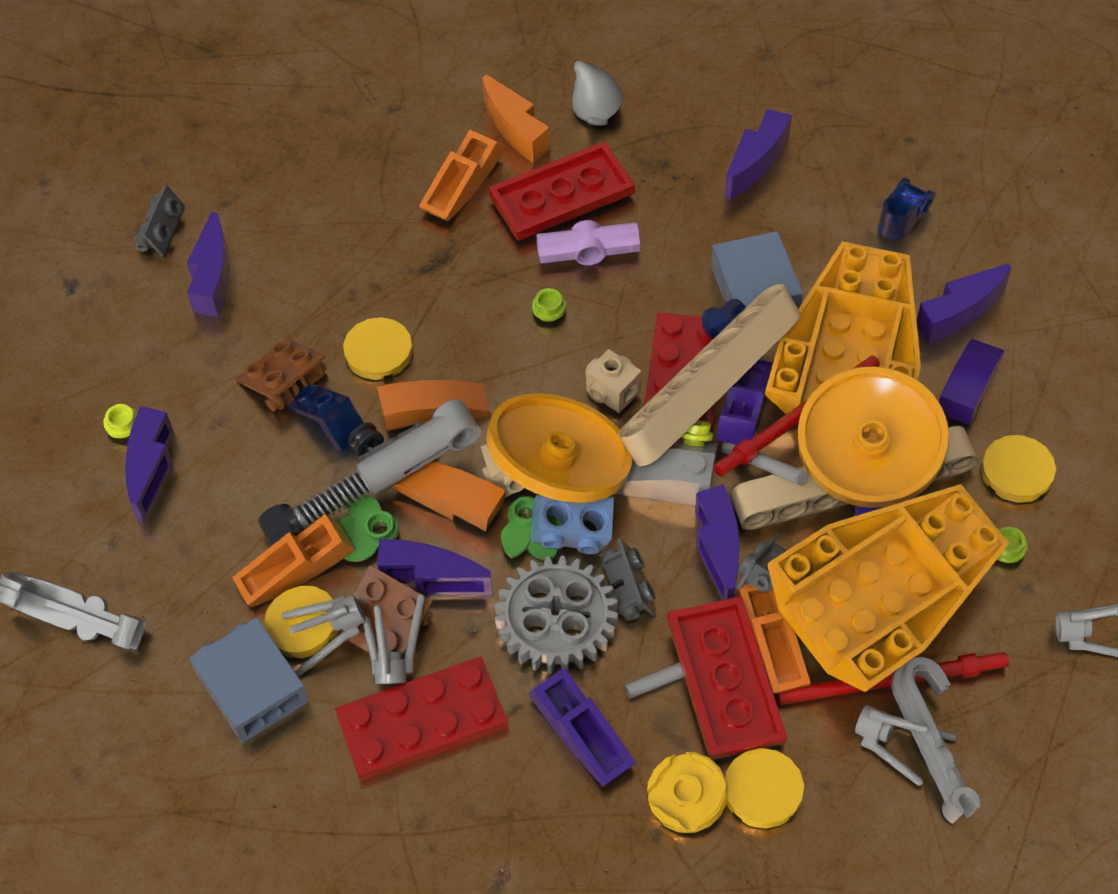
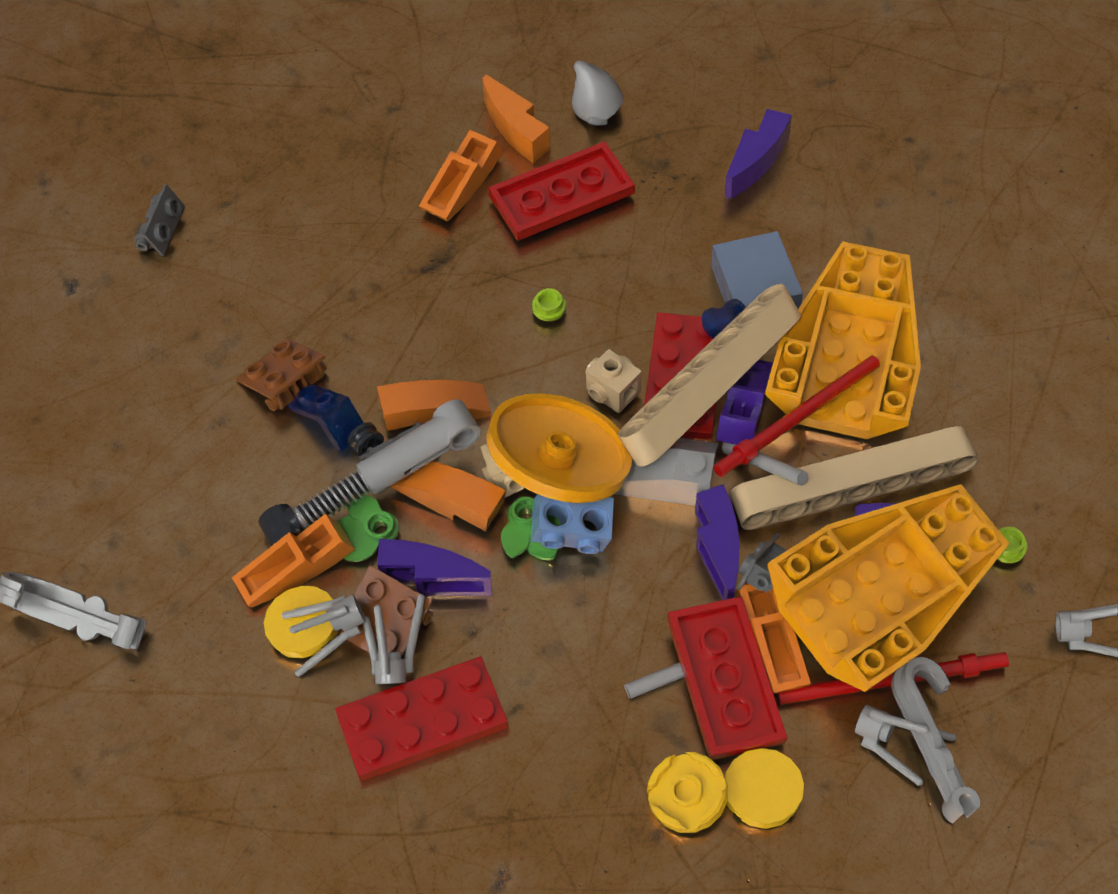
(119, 420): neon yellow plate -> none
(147, 459): dark purple slope -> none
(209, 269): dark purple slope -> none
(249, 679): sand blue brick -> none
(378, 348): yellow tile -> none
(552, 643): light grey gear -> none
(582, 727): dark purple slope -> none
(588, 242): lavender piece -> none
(626, 567): dark grey hinge -> none
(698, 434): neon yellow plate -> none
(872, 437): light orange dish -> none
(903, 209): clear blue piece -> none
(961, 303): dark purple slope -> none
(970, 380): dark purple slope -> none
(1018, 468): yellow tile -> none

